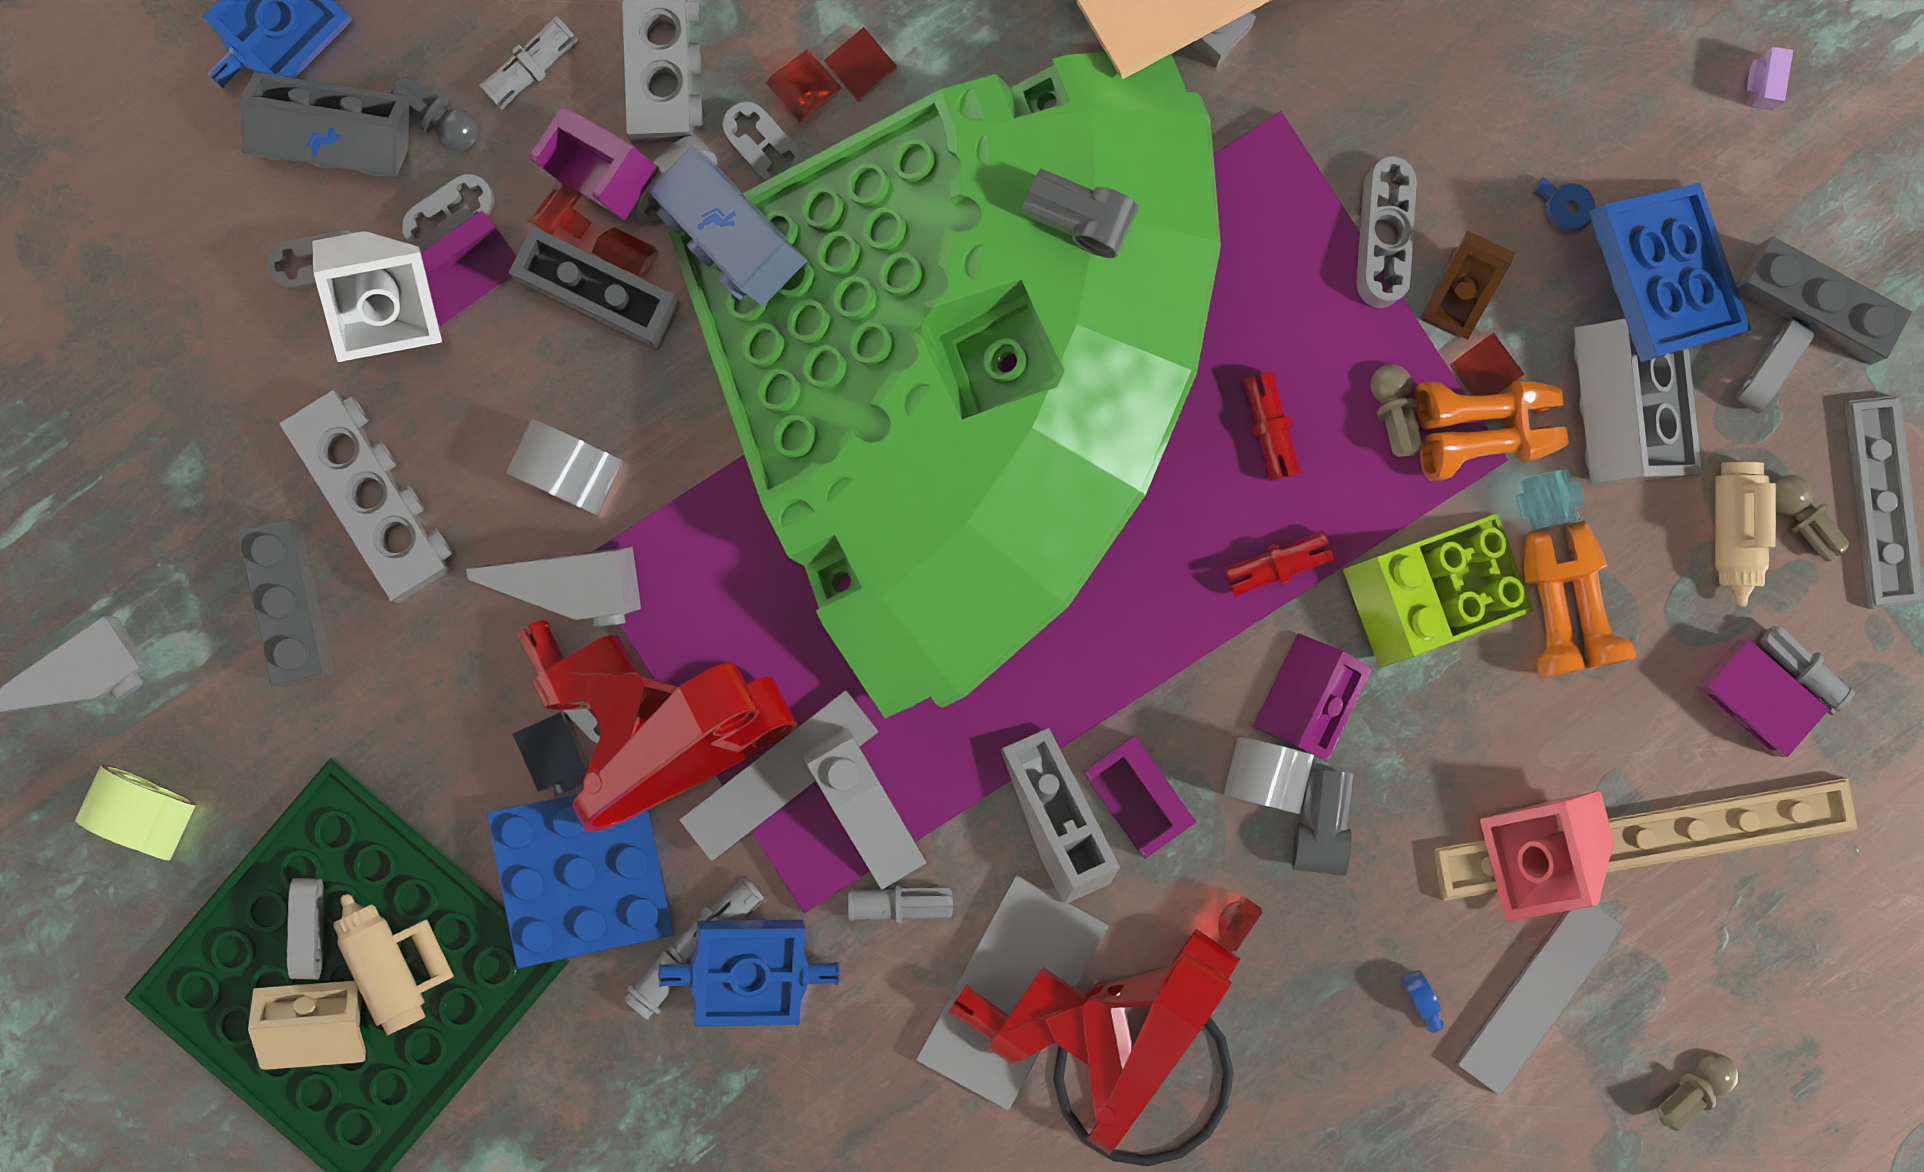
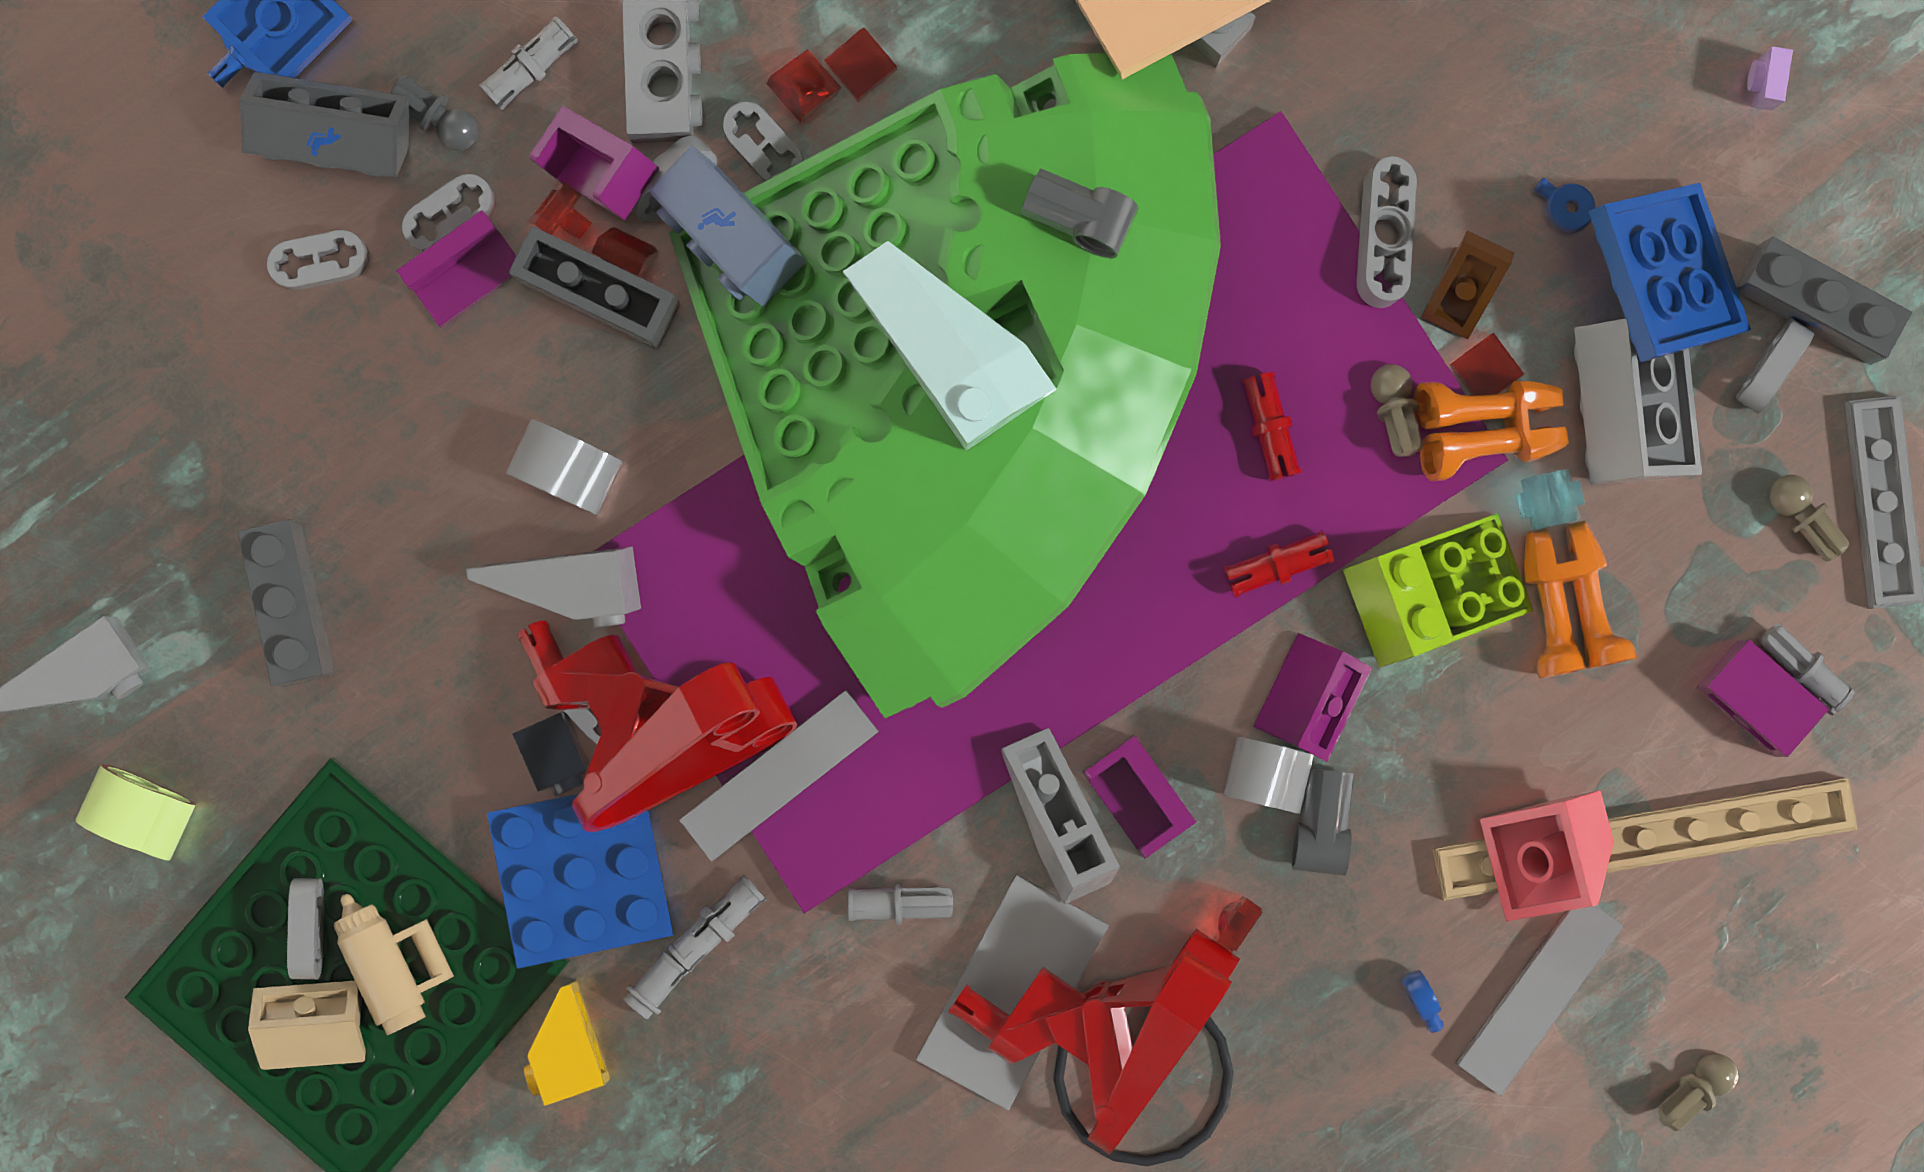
(313, 435): light grey brick -> none
(373, 295): white slope -> none
(565, 1051): none -> yellow slope
(748, 973): blue plate -> none
(863, 808): light grey slope -> none
(956, 352): none -> light aqua wedge
(1743, 526): tan piece -> none

